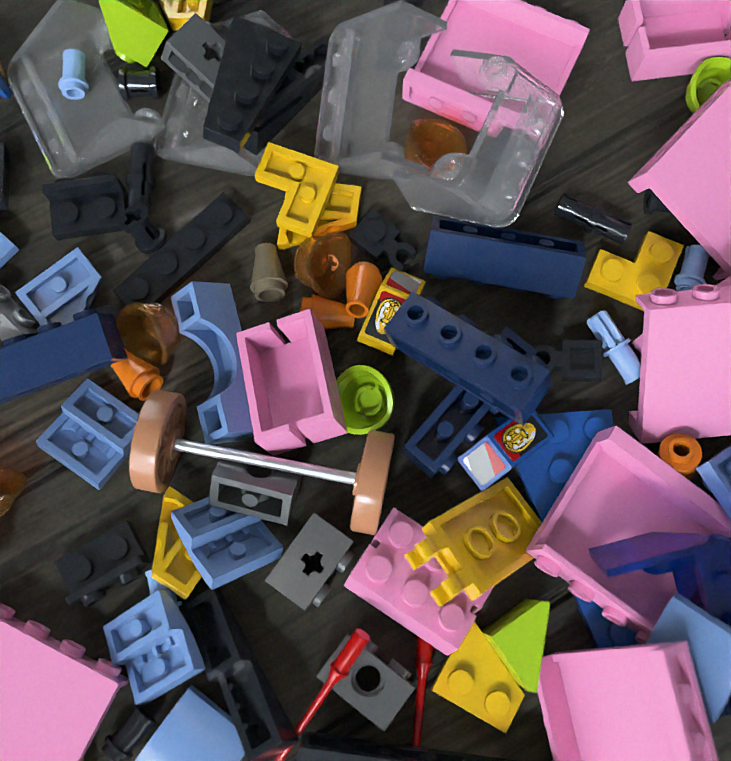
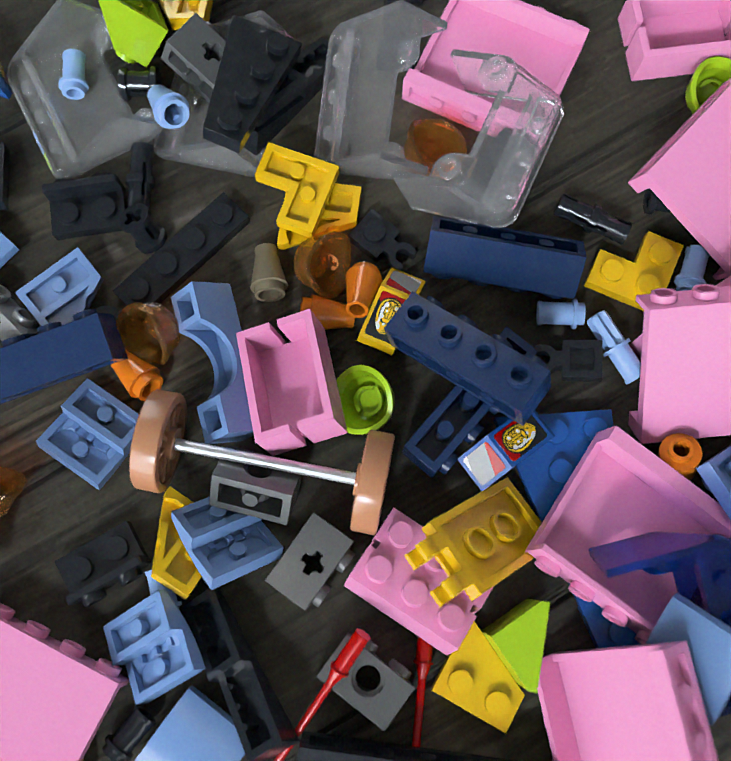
(169, 107): none -> light blue cone
(561, 313): none -> light blue pin

